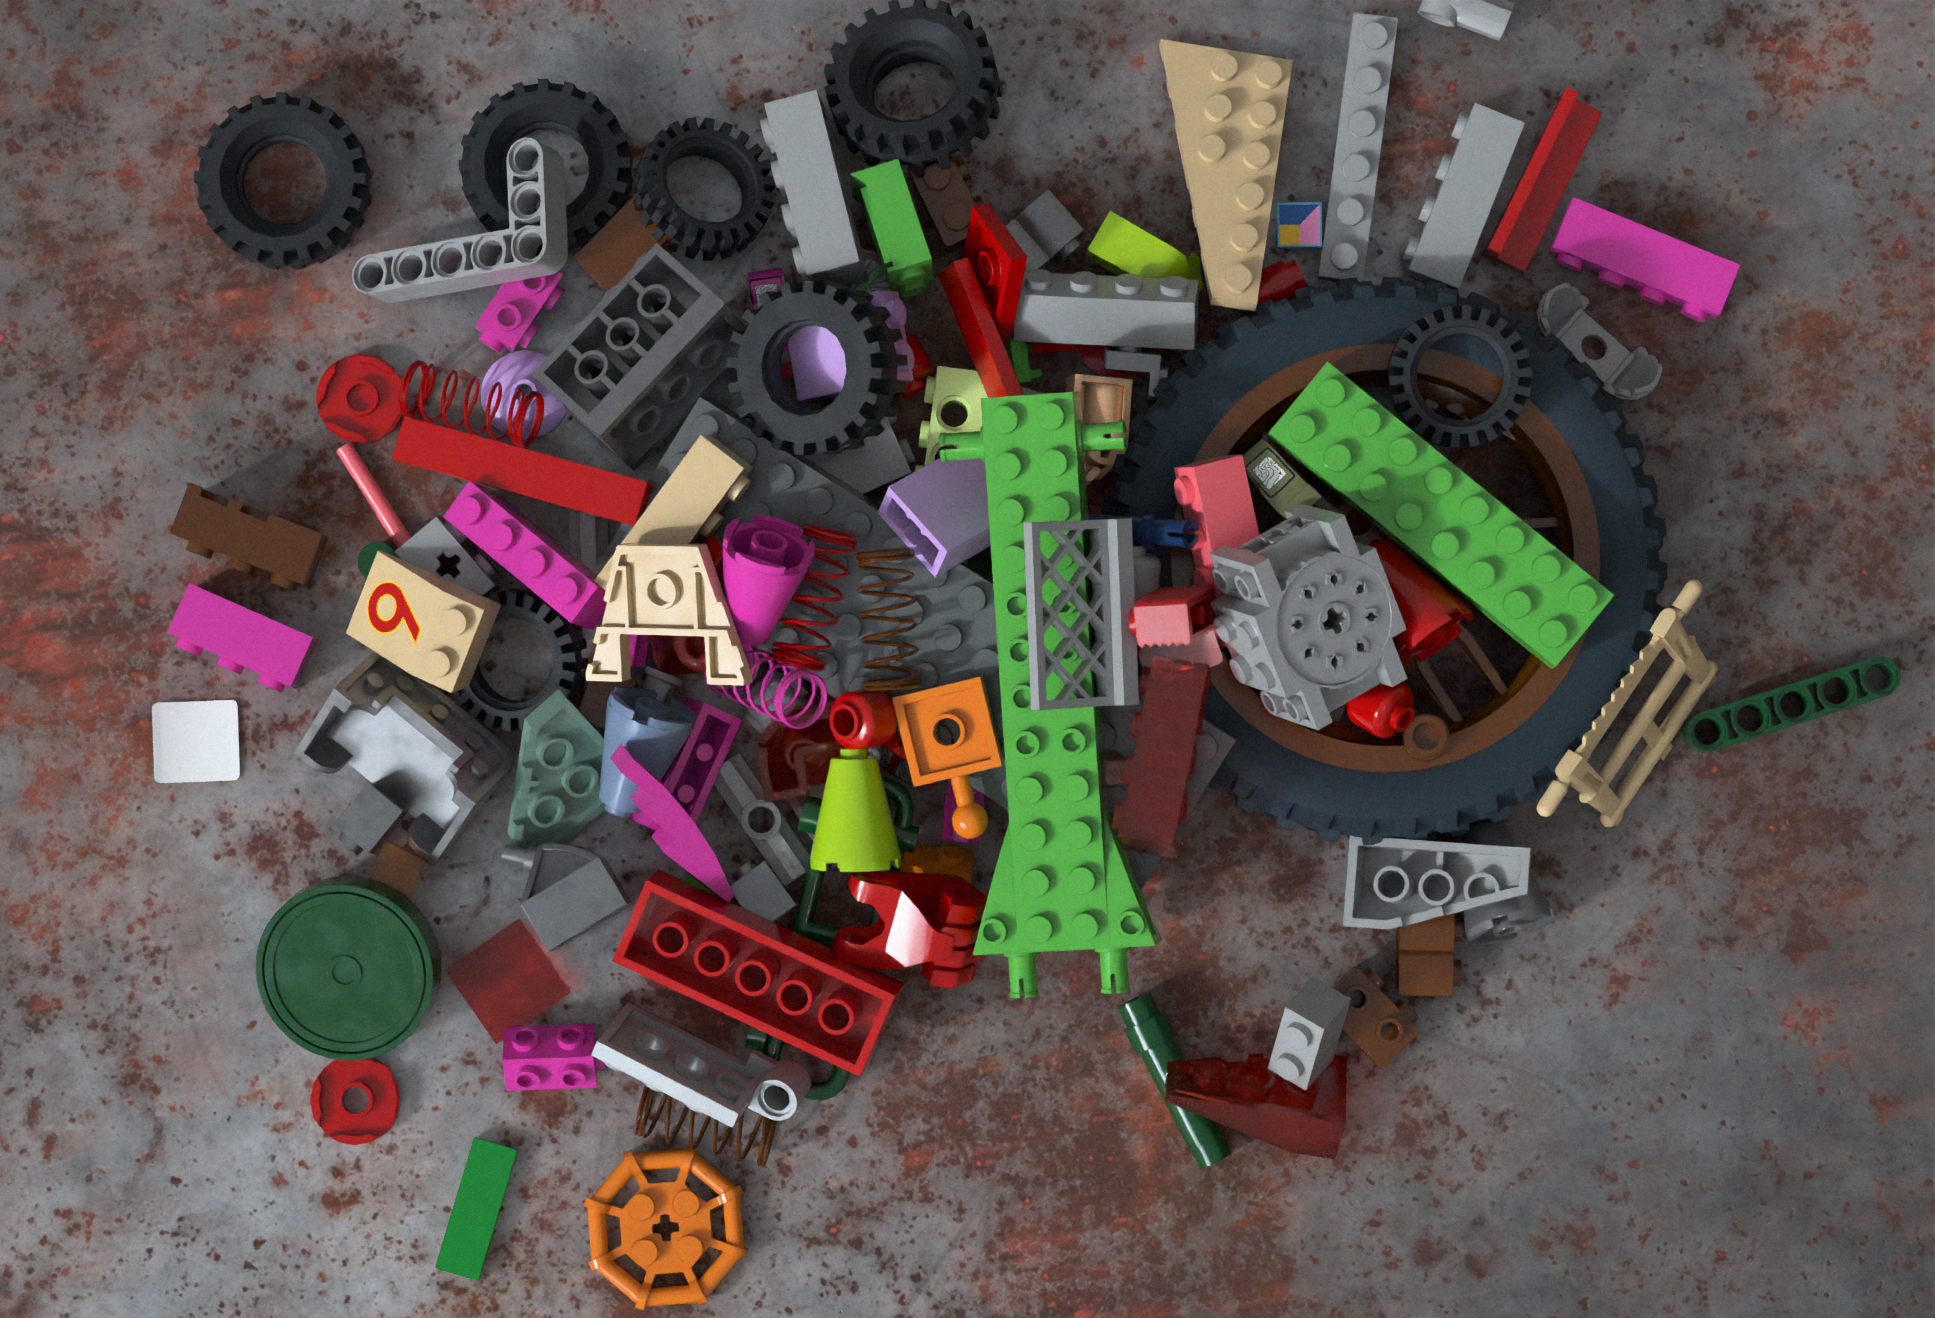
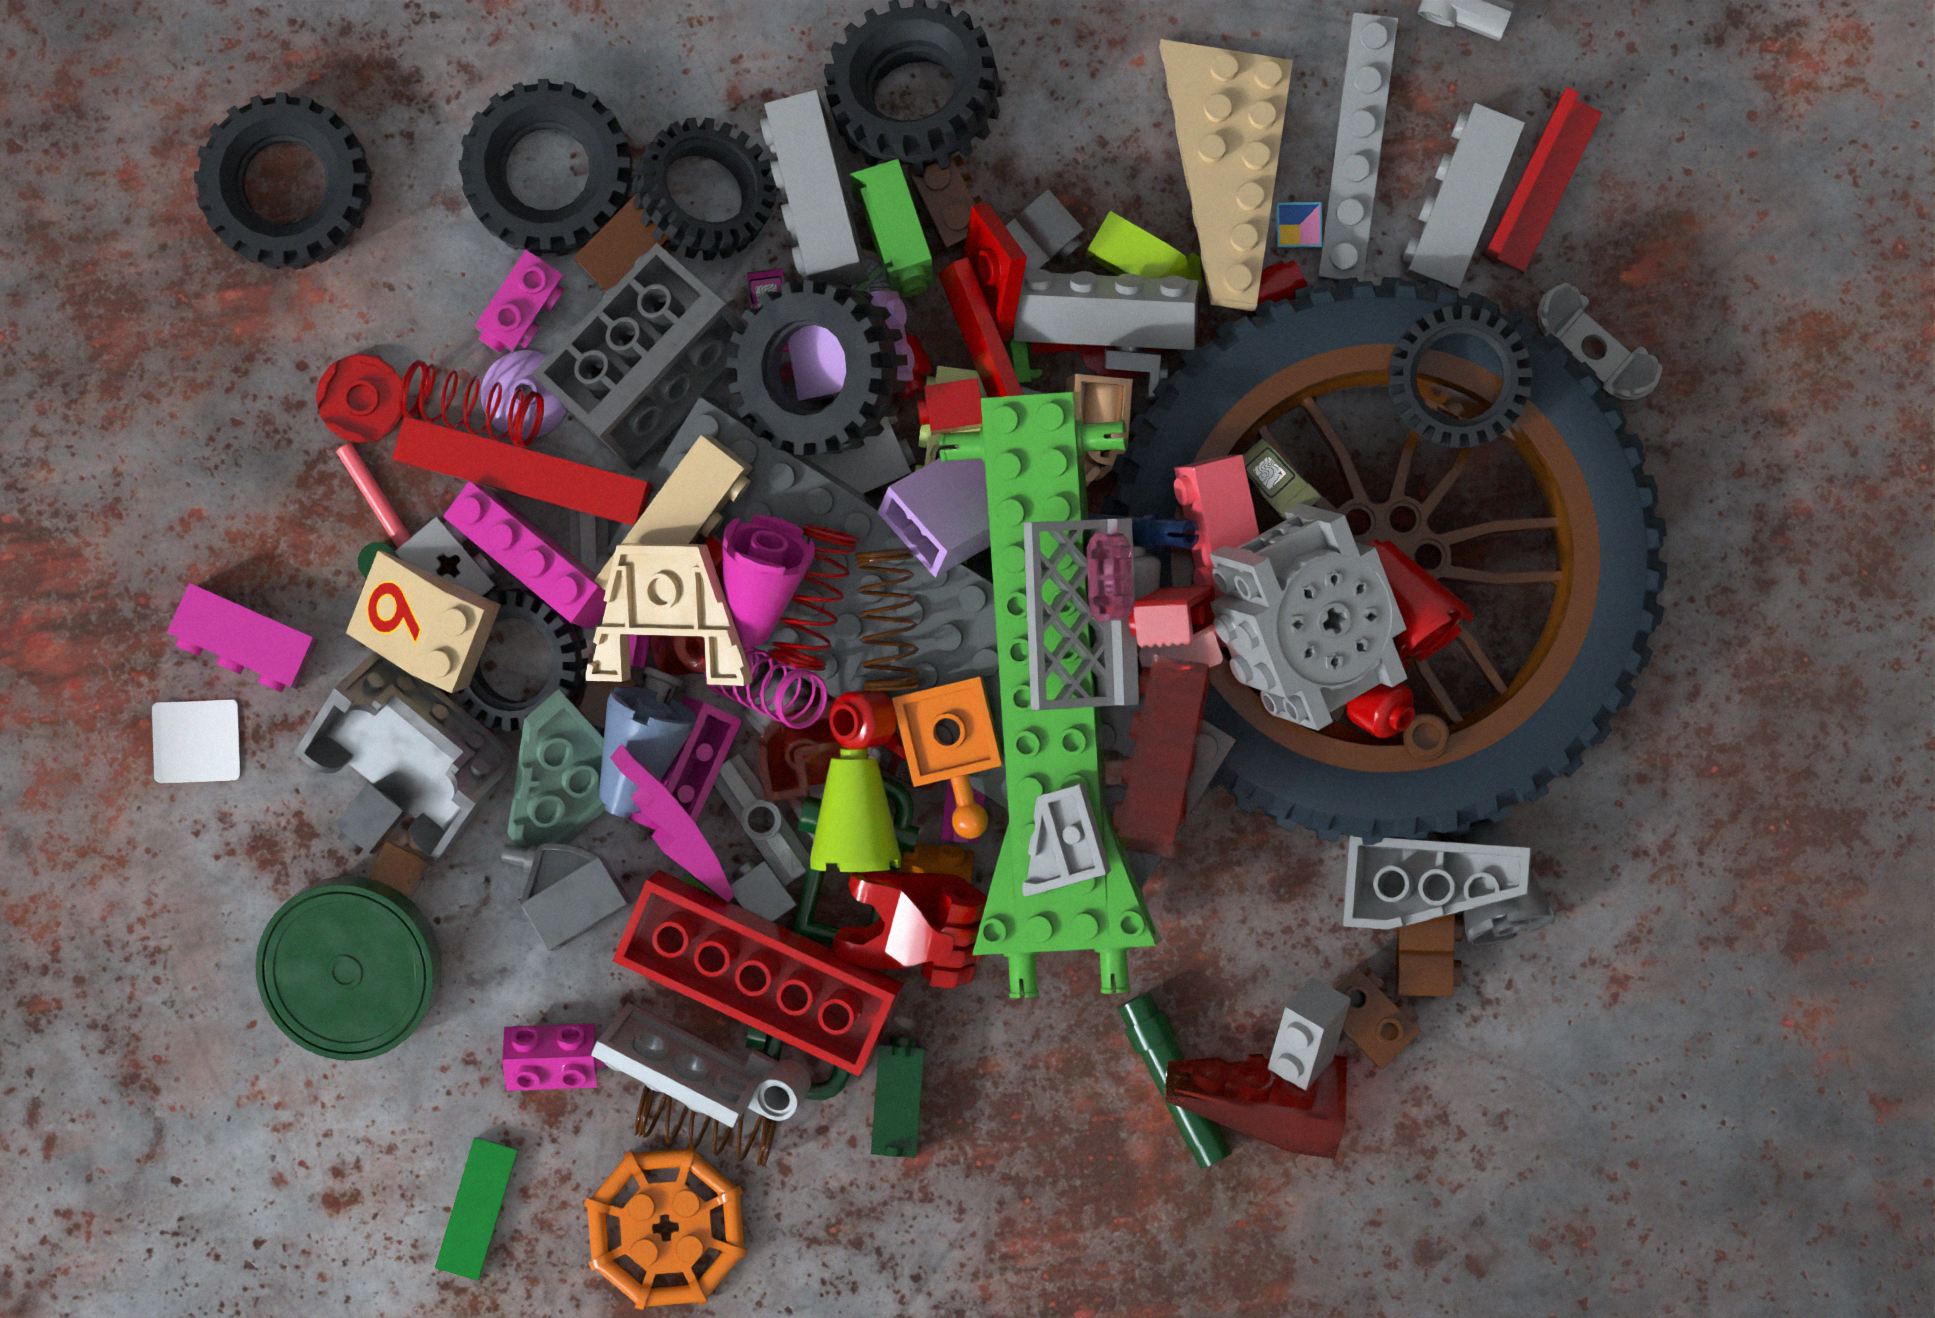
(248, 537): reddish brown wedge -> none
(348, 1126): red tile -> none
(480, 251): light grey beam -> none
(508, 980): clear red plate -> none
(897, 1098): none -> dark green brick
(951, 406): none -> red brick
(1064, 842): none -> light grey wing
(1110, 577): none -> clear pink beam
(1440, 515): bright green brick -> none
(1643, 259): dark pink brick -> none
(1687, 659): tan piece -> none
(1811, 698): dark green beam -> none

